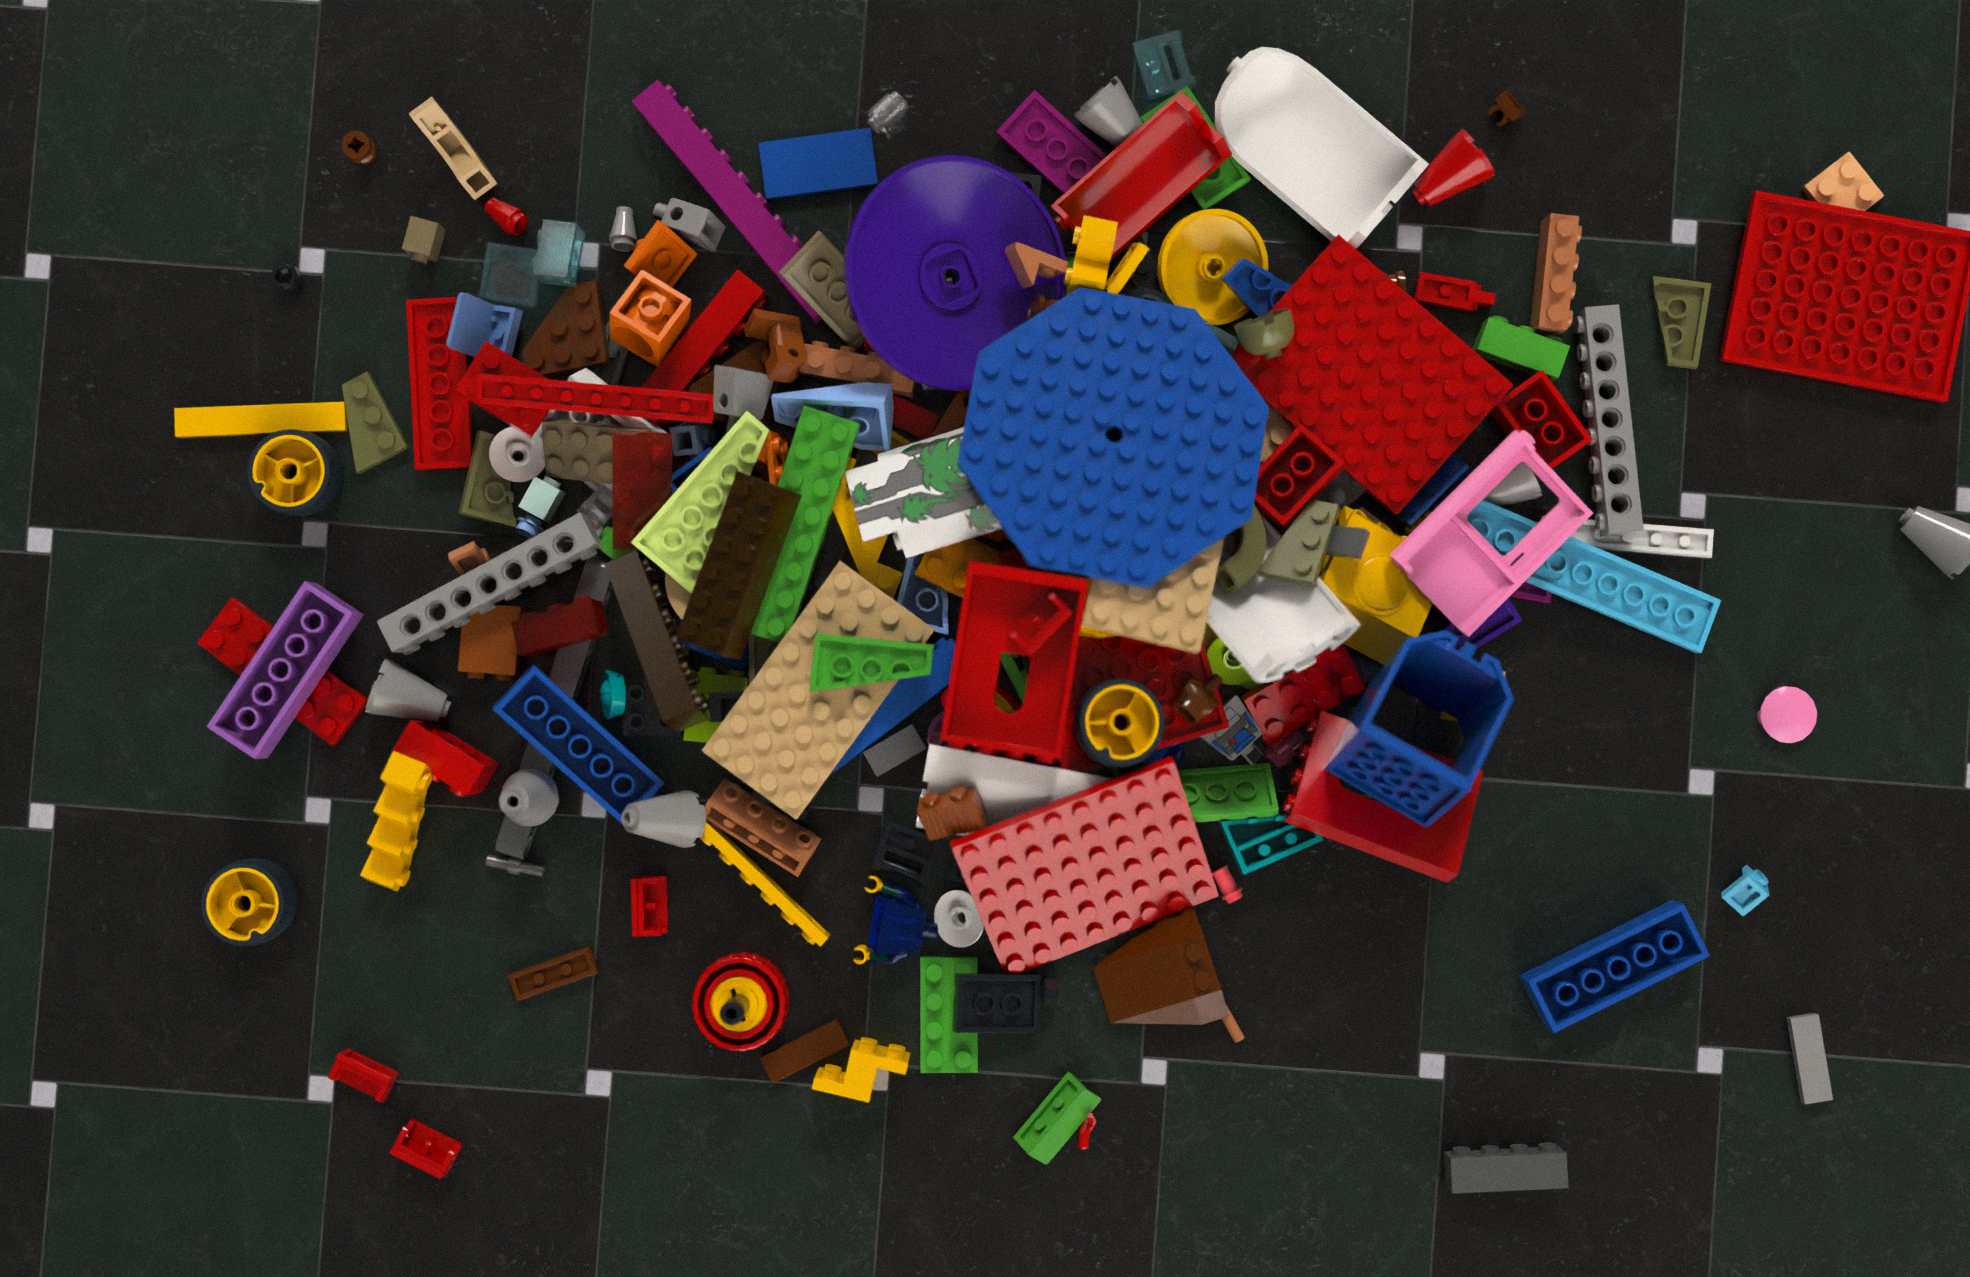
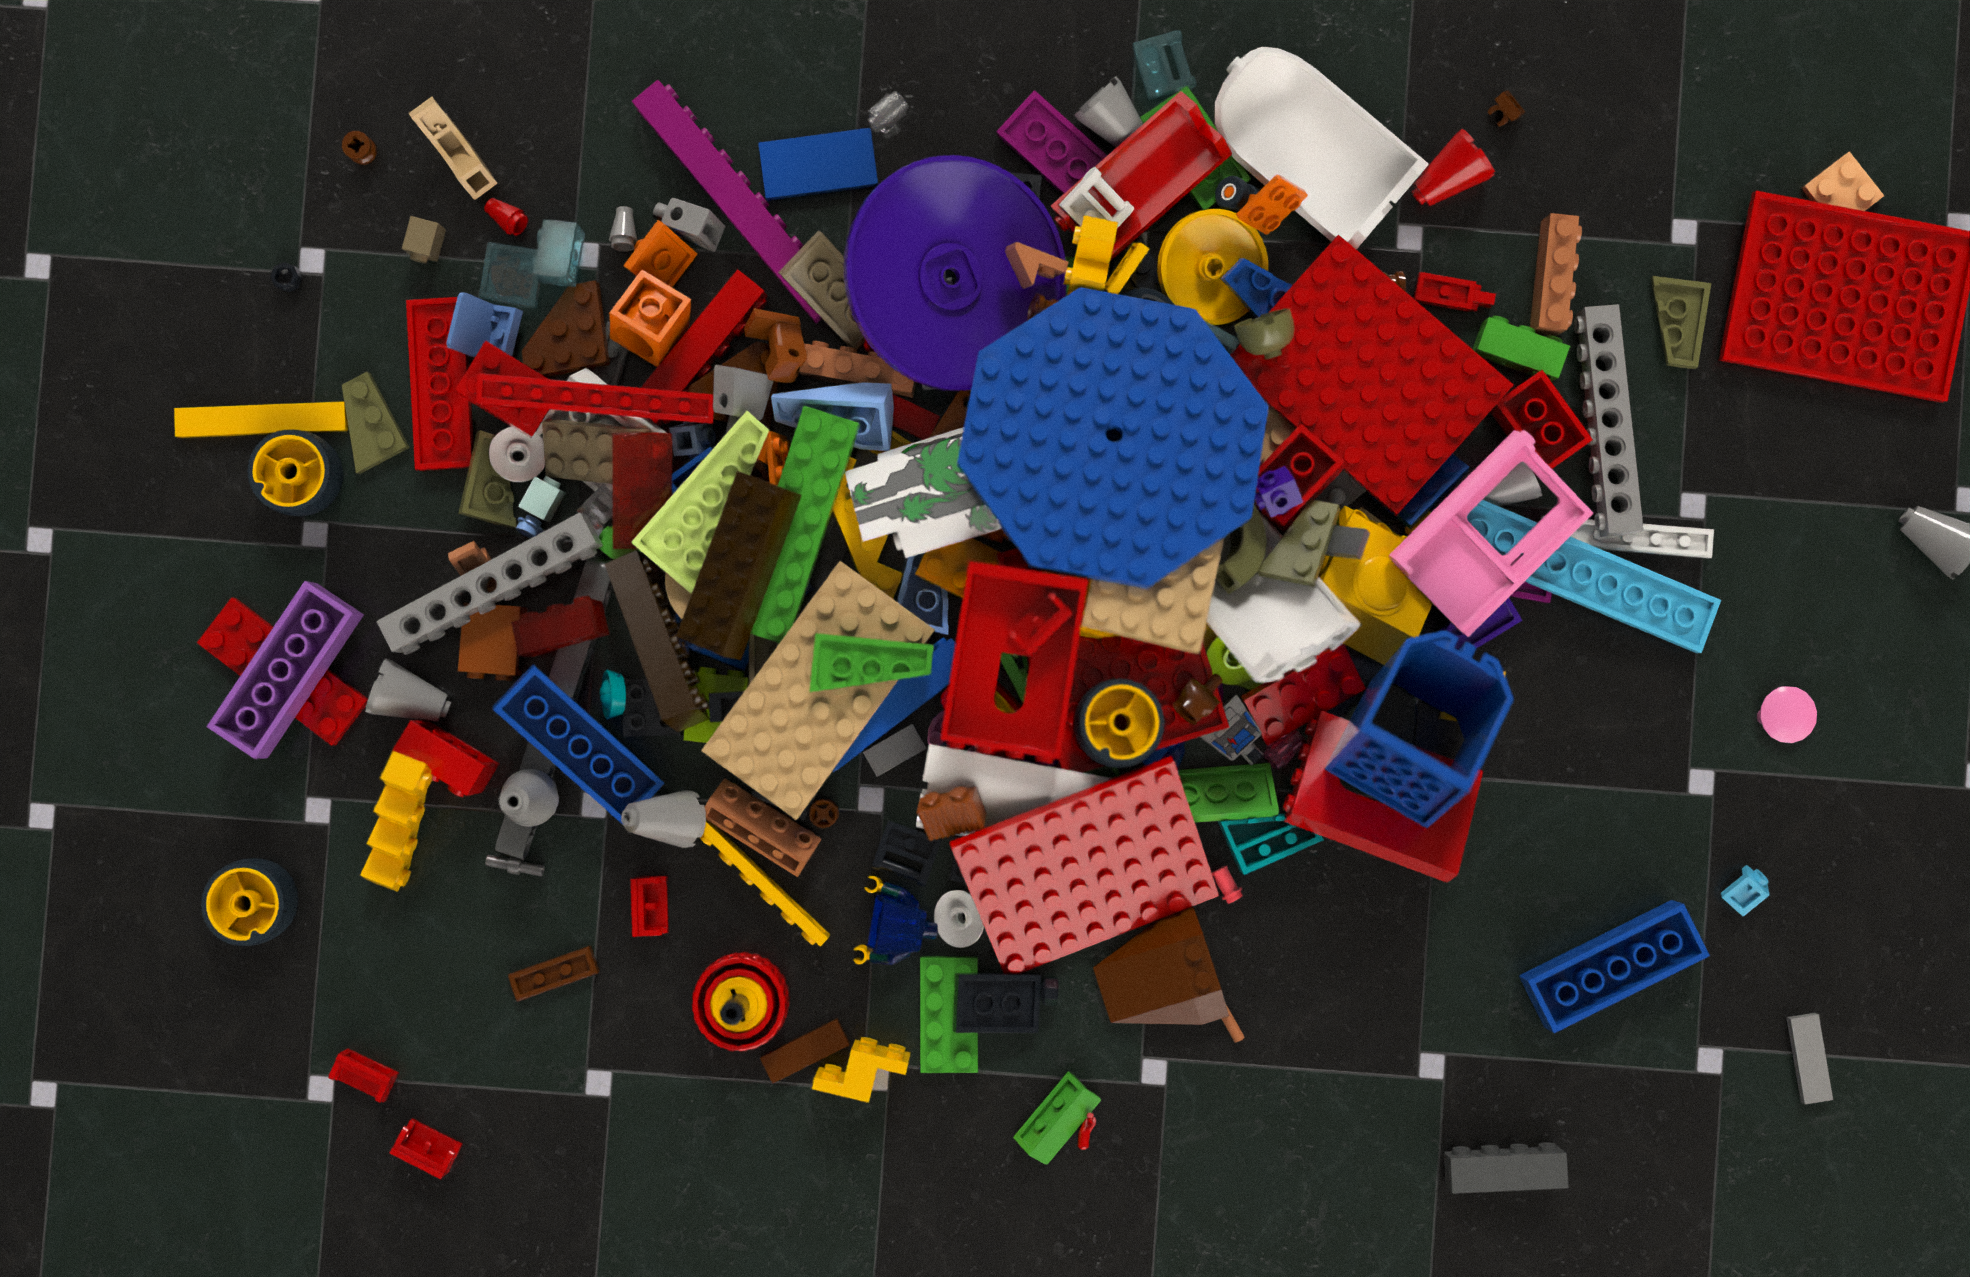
(820, 816): none -> reddish brown wheel
(1081, 202): none -> white plate
(1259, 208): none -> orange plate
(1277, 492): none -> dark purple brick

